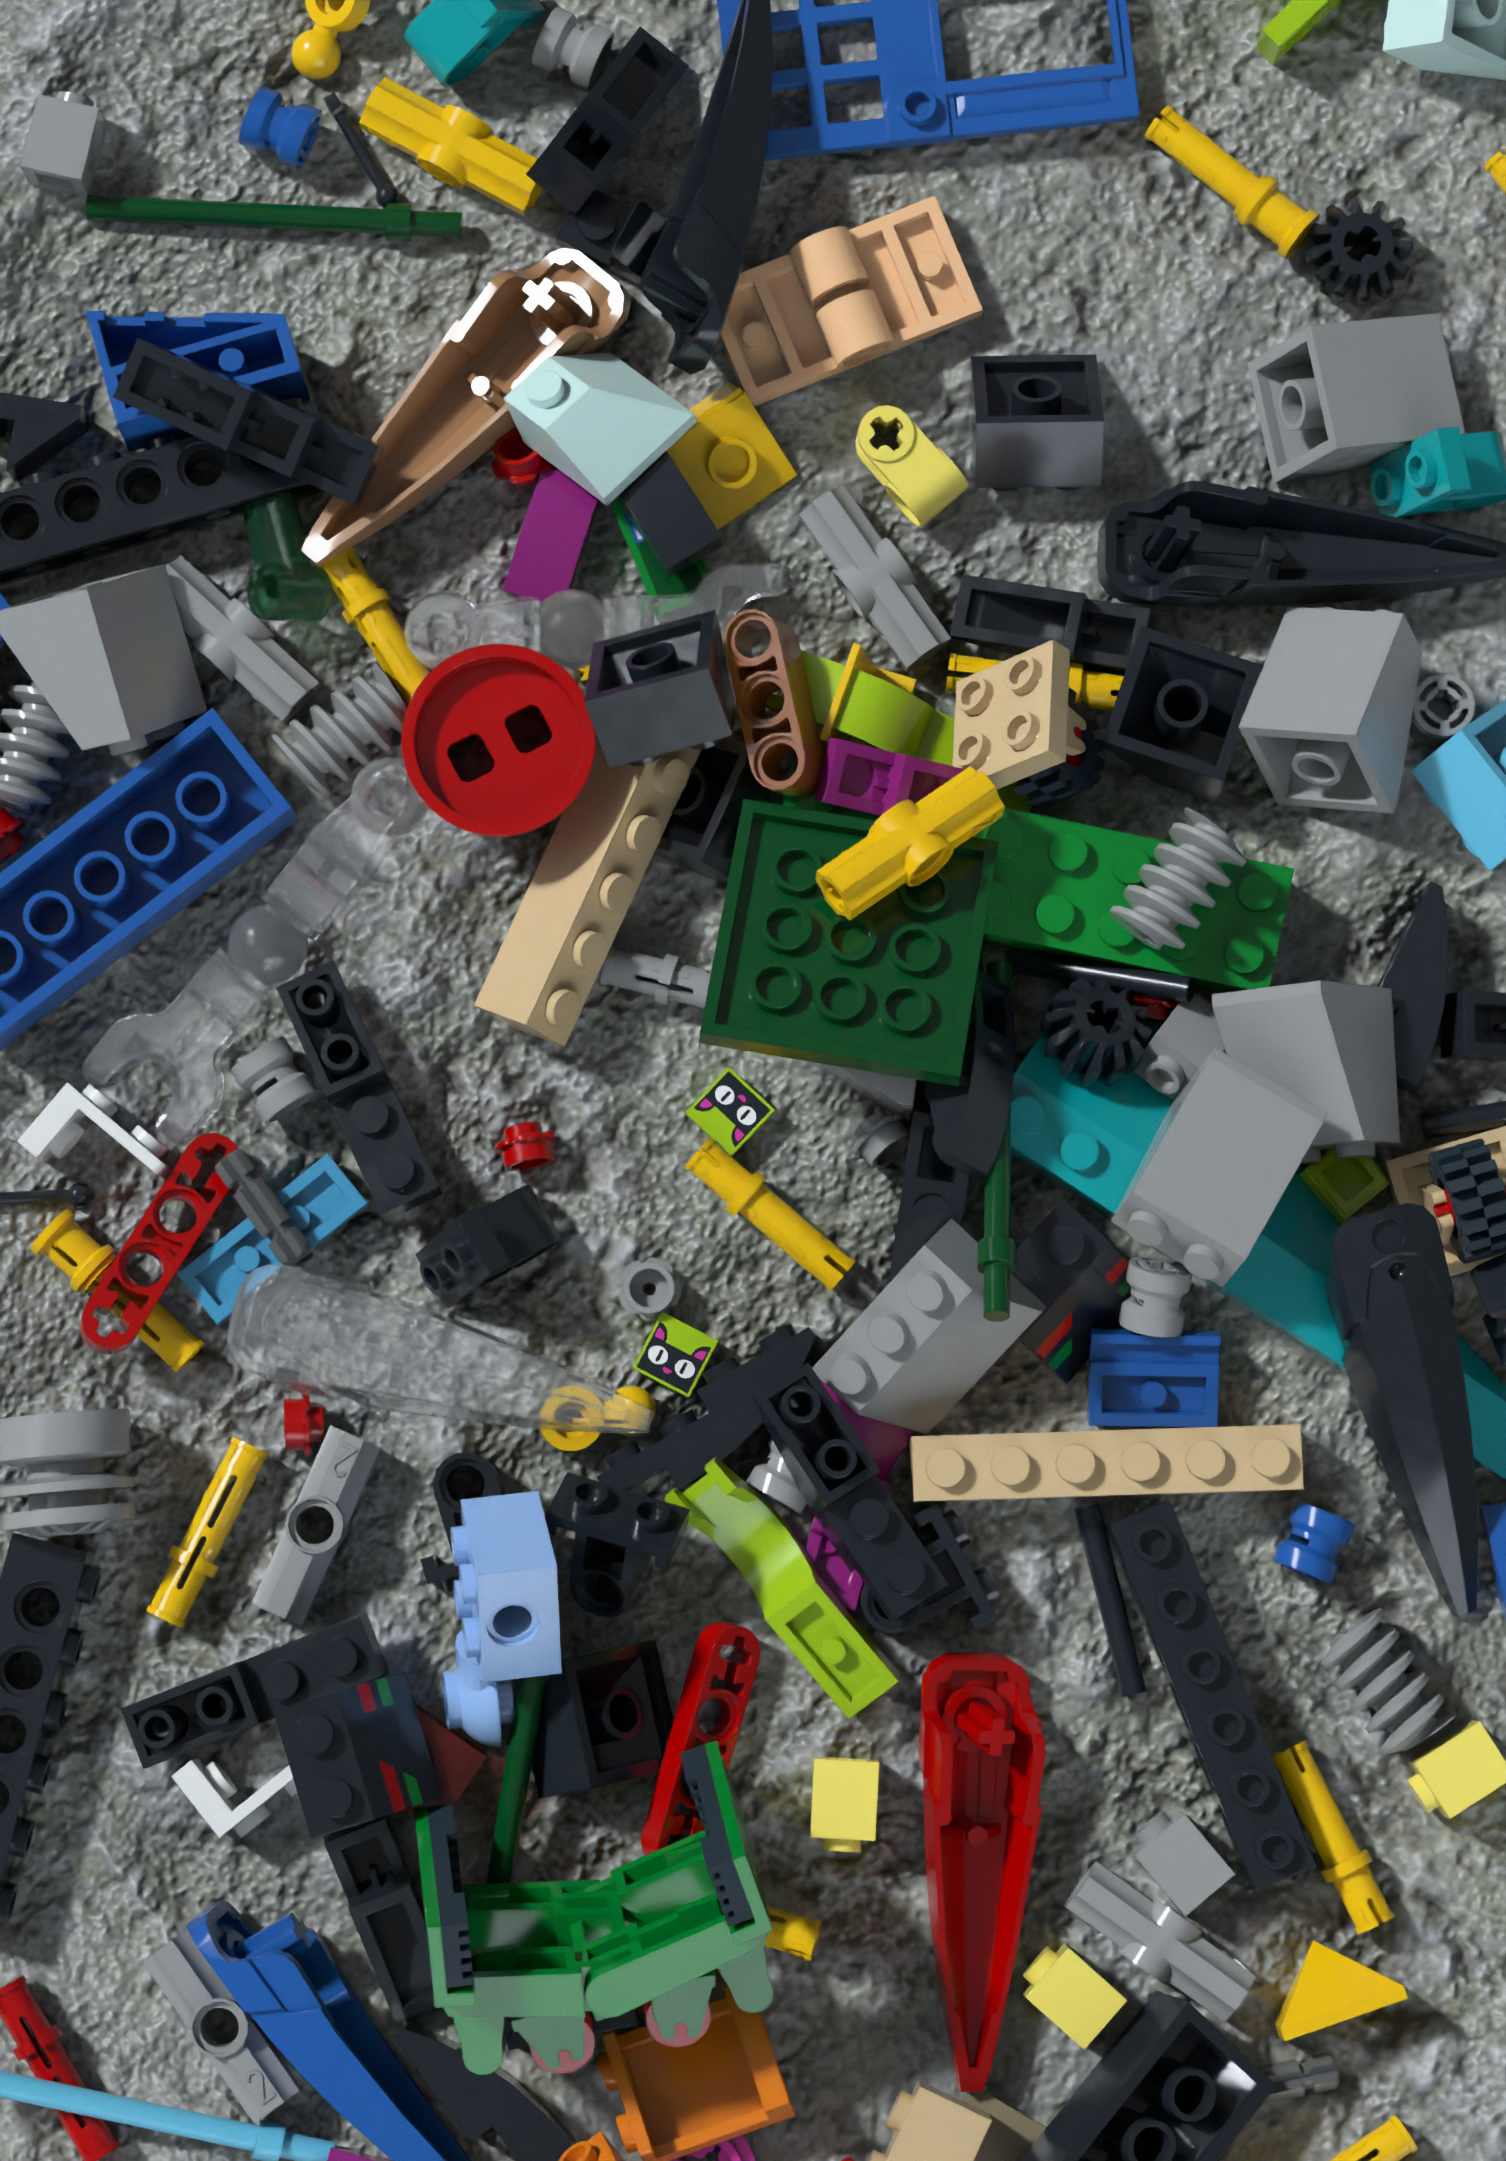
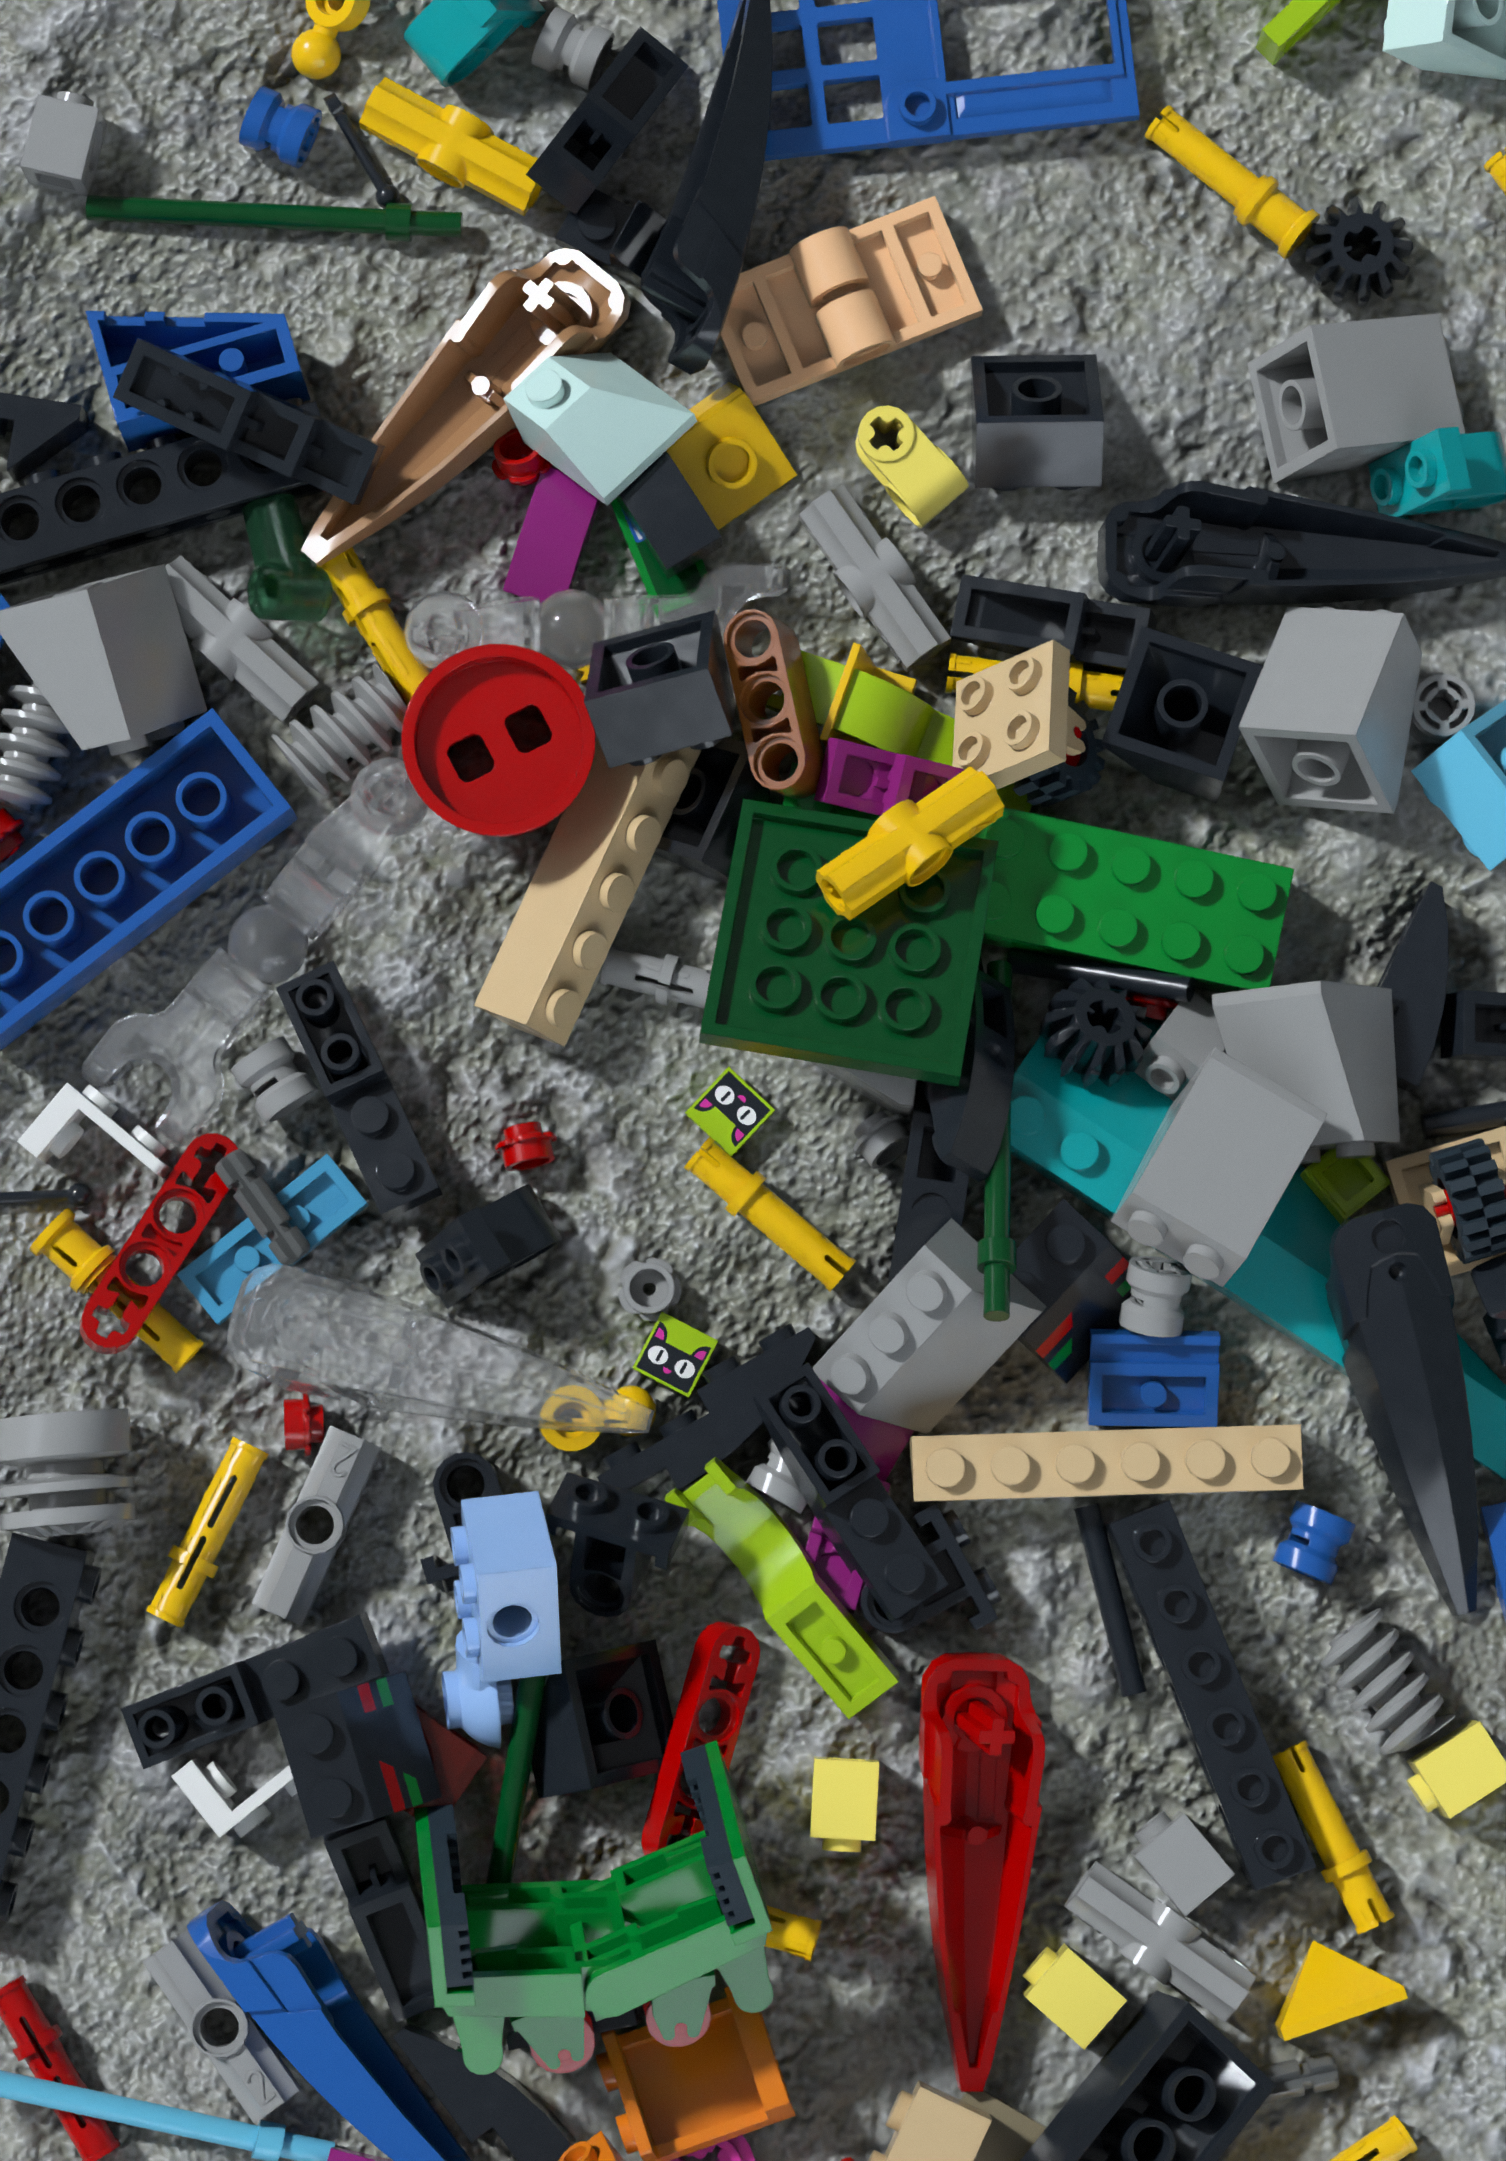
(1177, 882): light grey piece -> none

